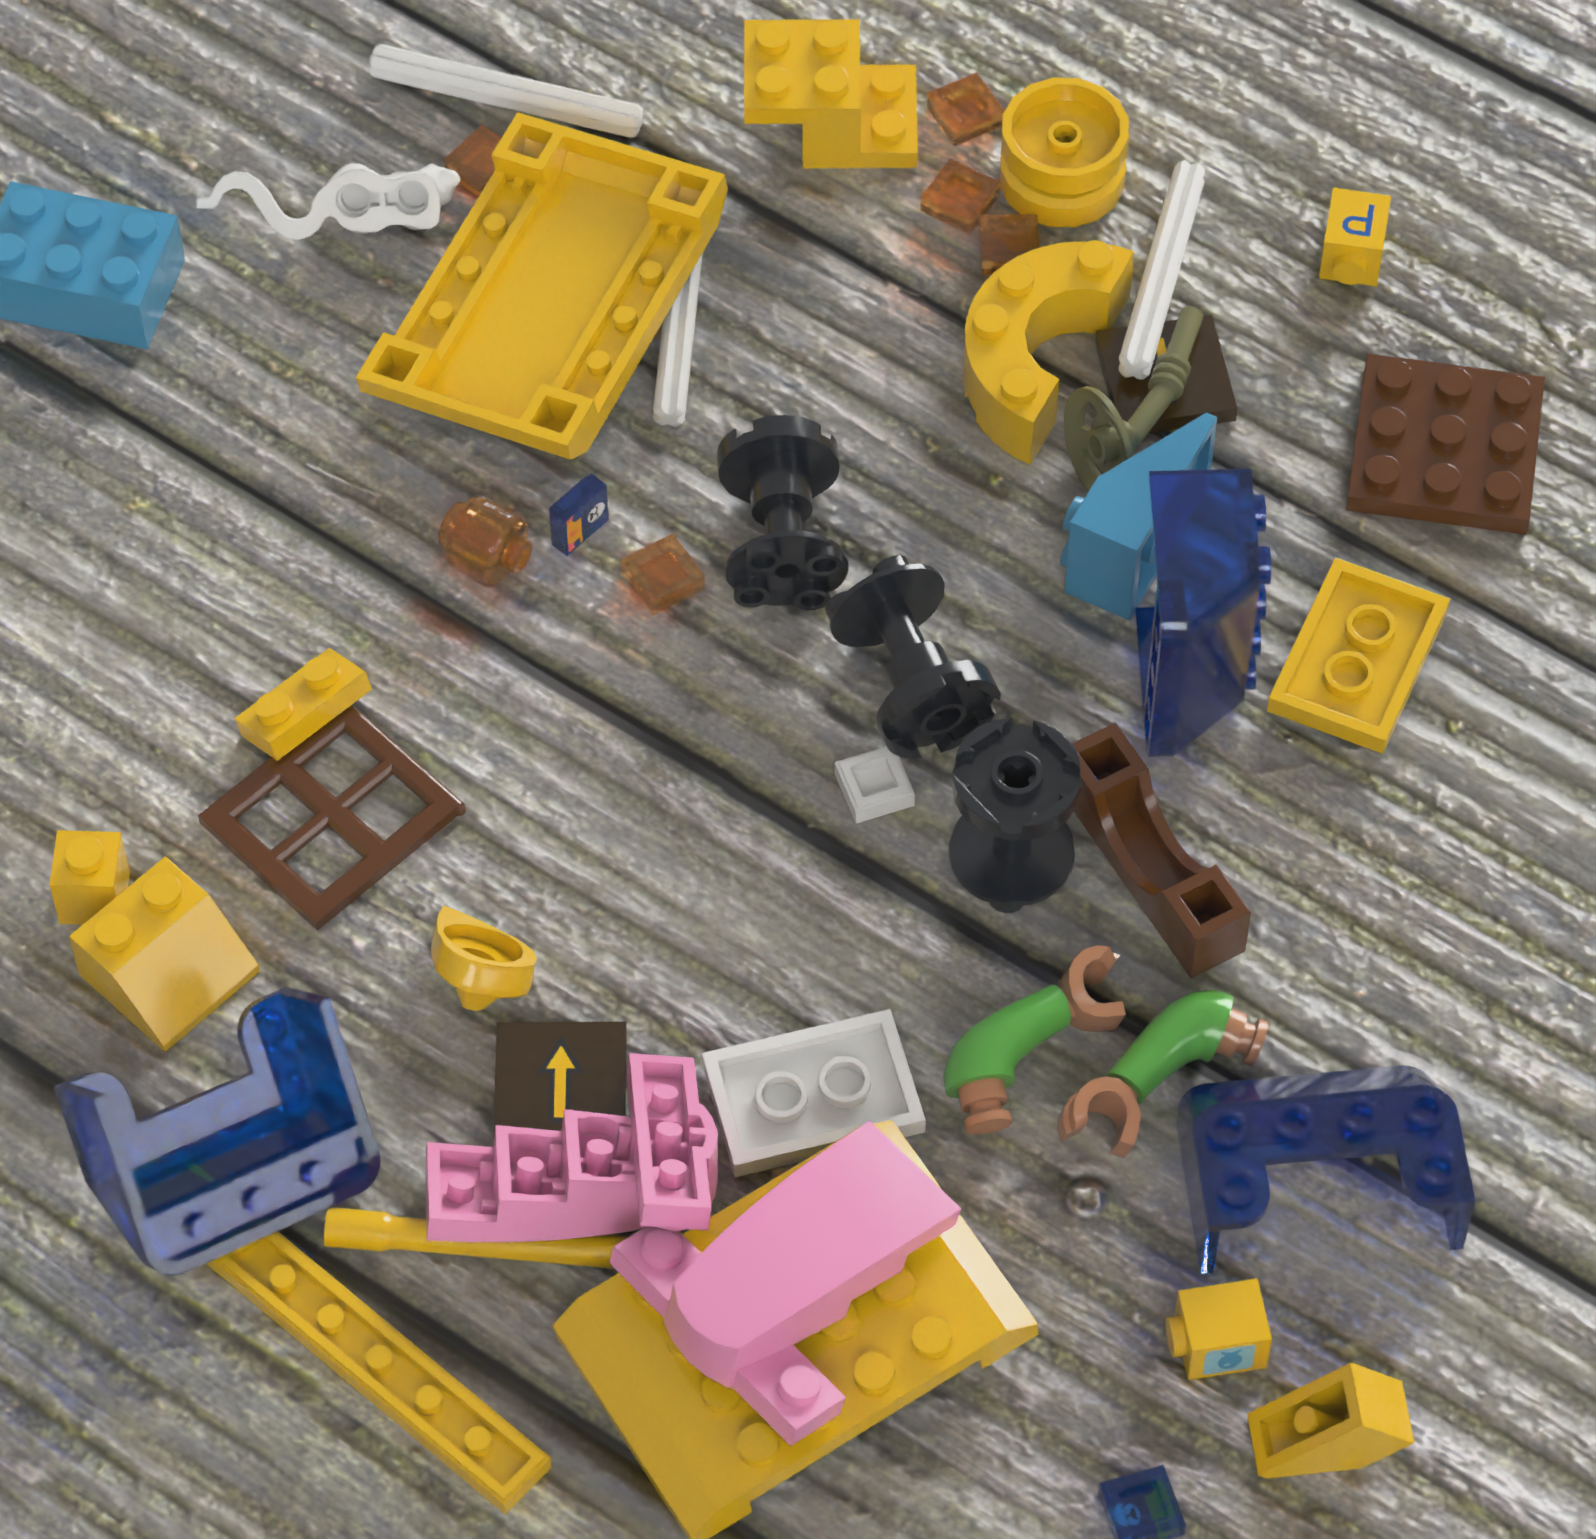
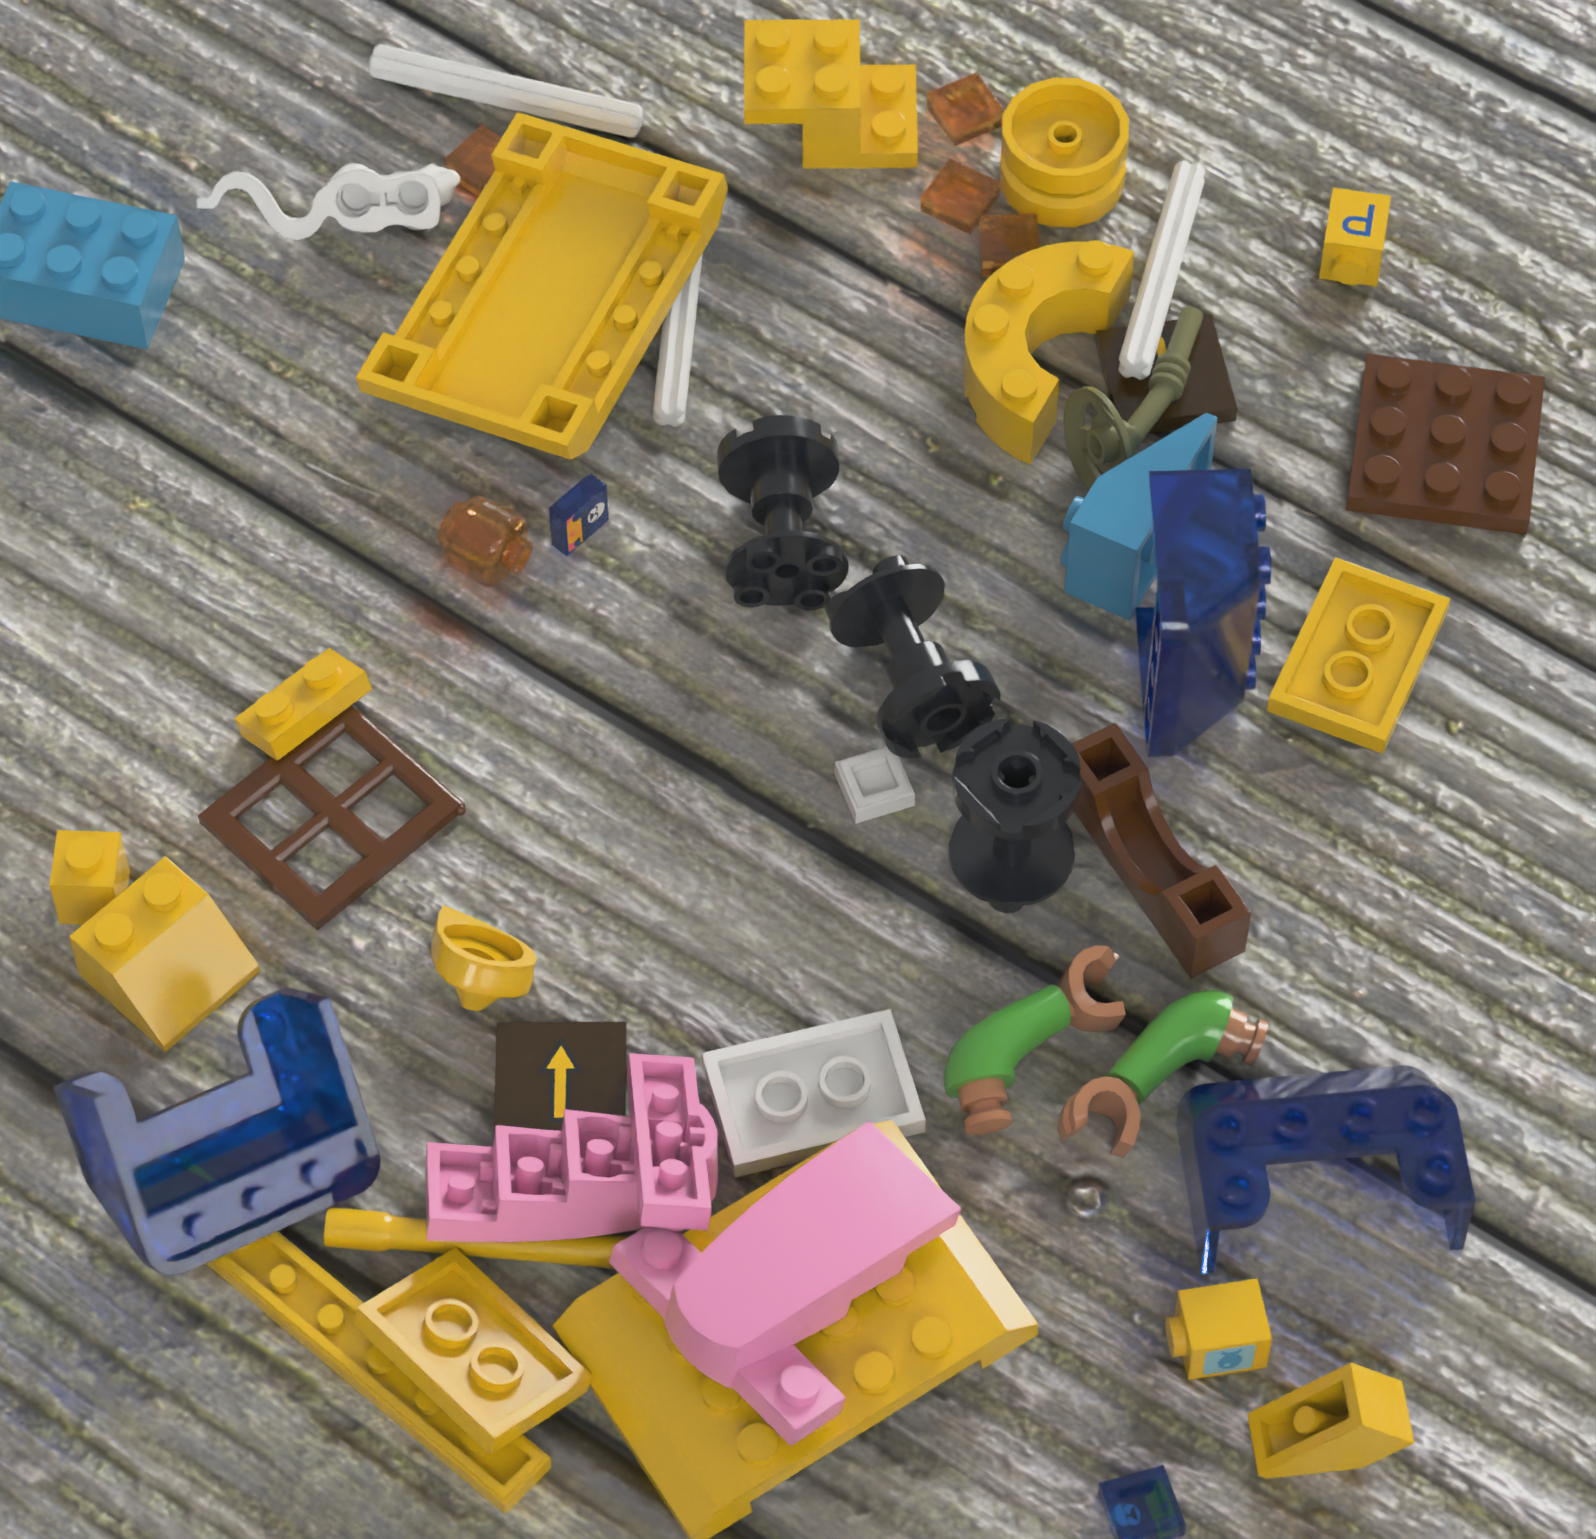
(472, 1350): none -> yellow plate
(662, 574): clear orange tile -> none

